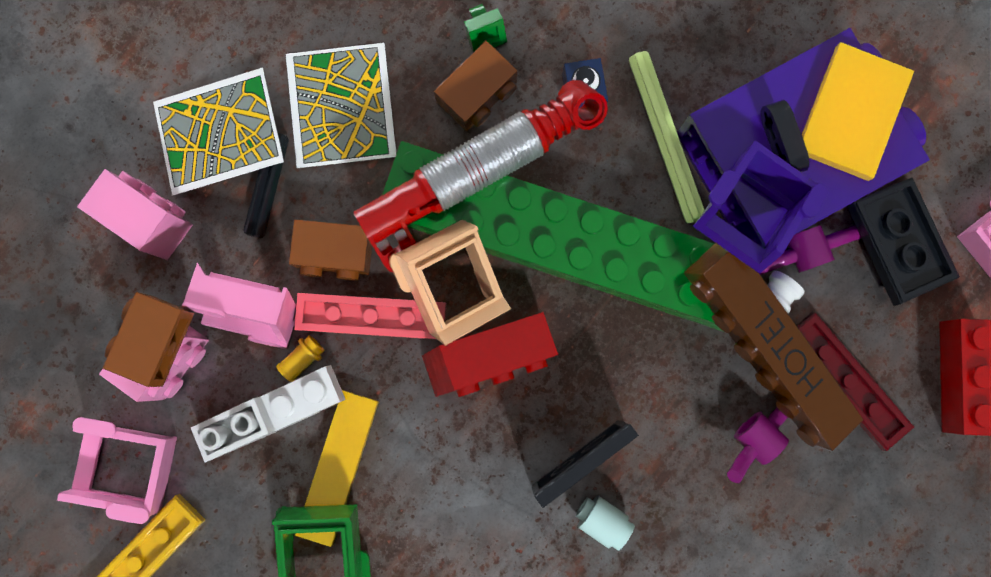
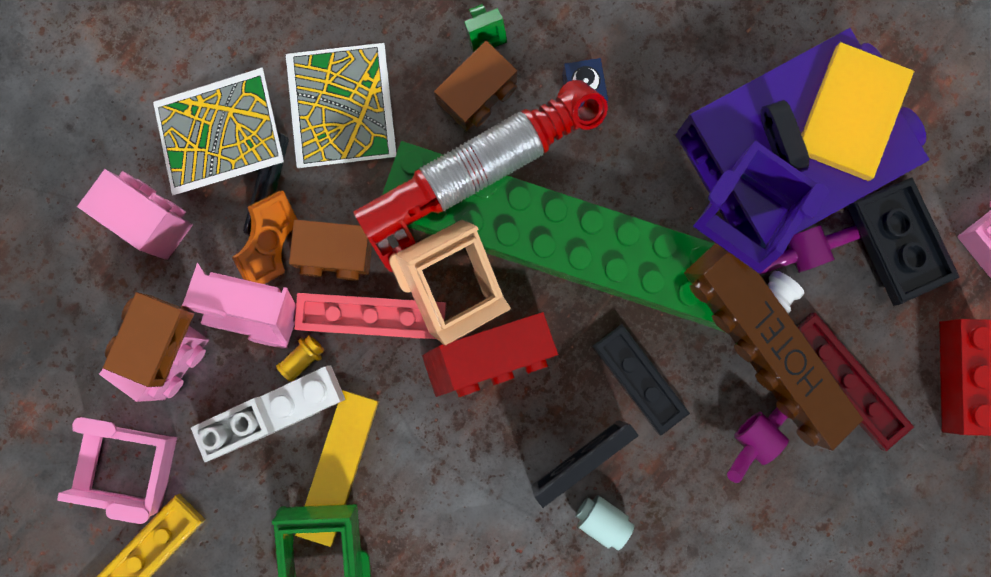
(270, 224): none -> orange tile
(640, 380): none -> black tile
(666, 136): yellowish green axle -> none

